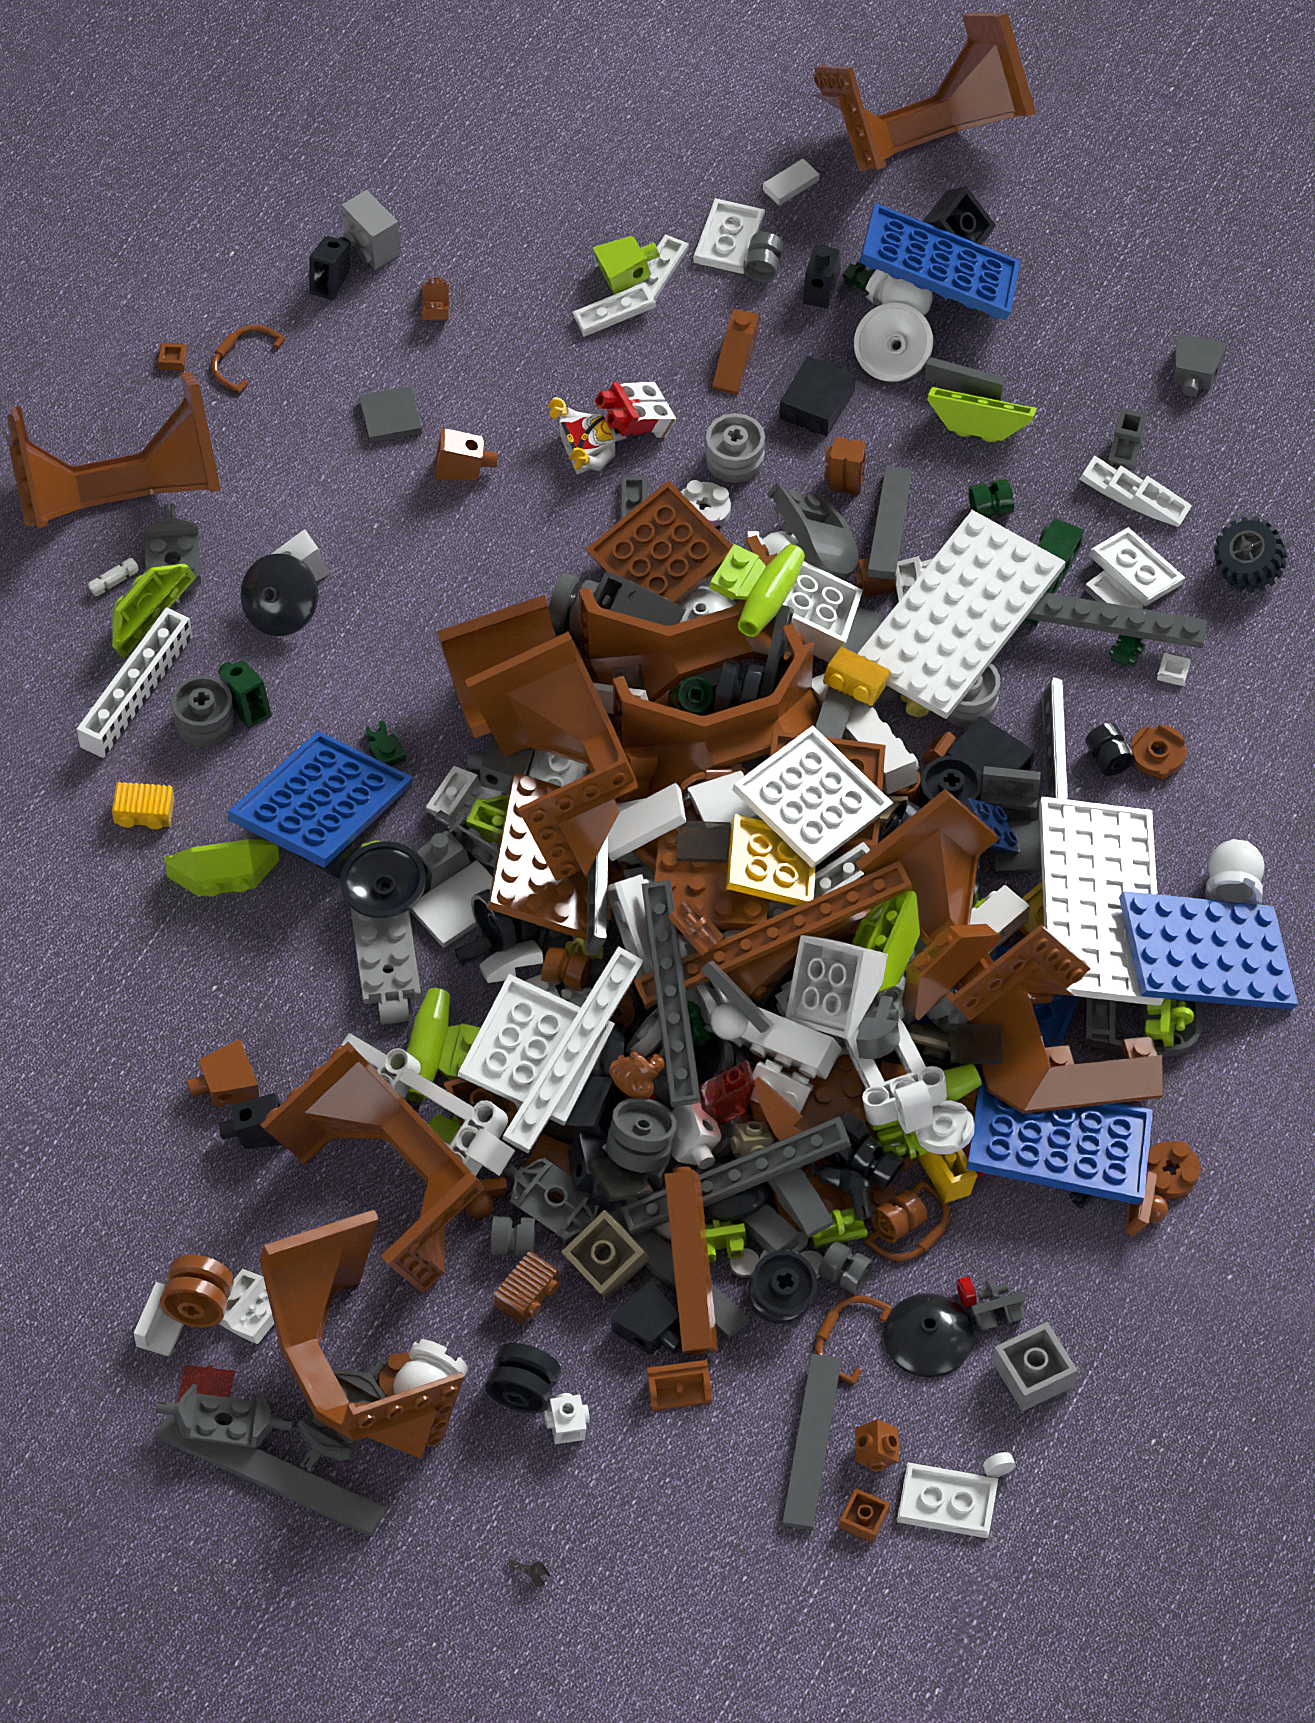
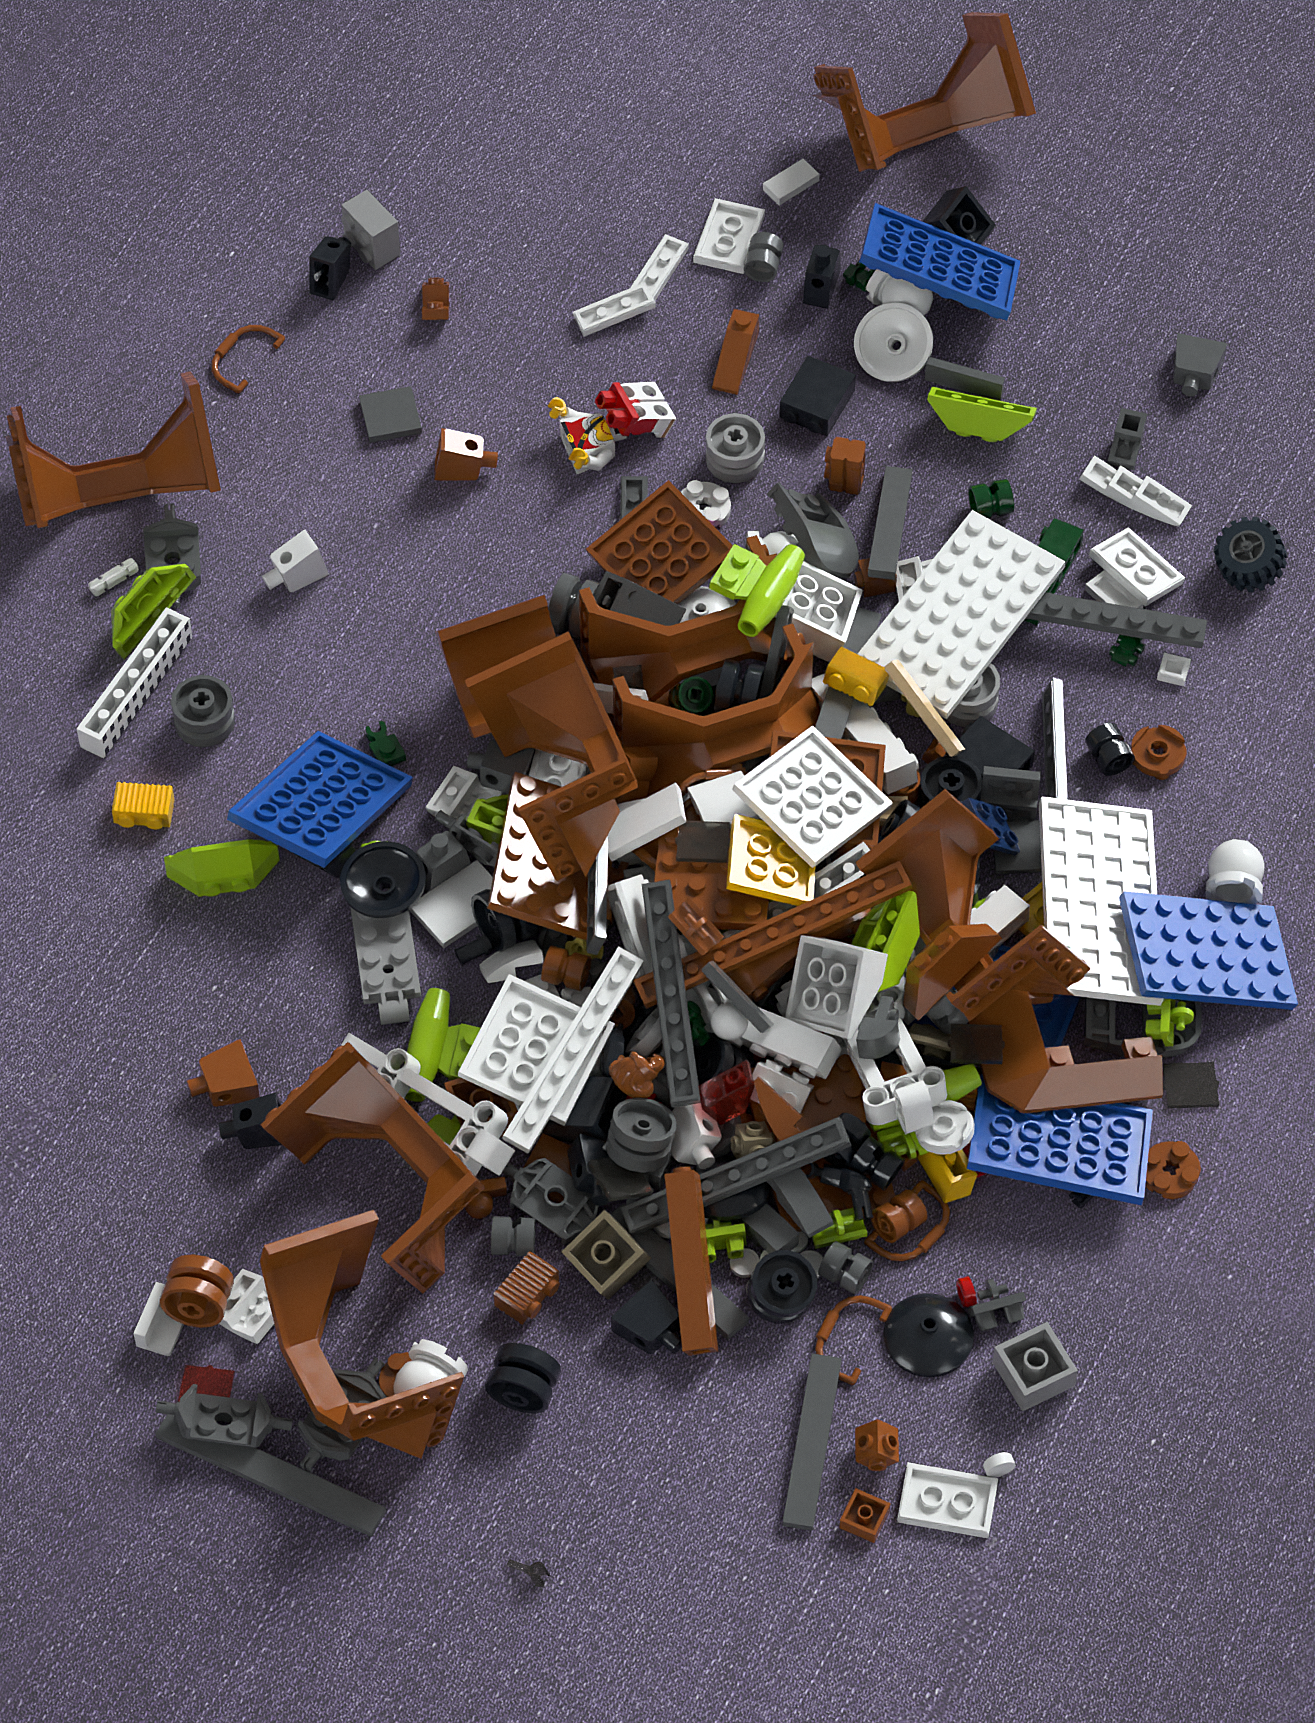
(172, 356): dark orange tile -> none
(245, 681): dark green torso -> none
(293, 591): black dish -> none
(567, 1418): white brick -> none
(624, 262): lime torso -> none
(679, 1385): dark orange hinge -> none
(924, 708): none -> tan tile
(1151, 1210): dark orange tile -> none
(1190, 1085): none -> clear smoke piece

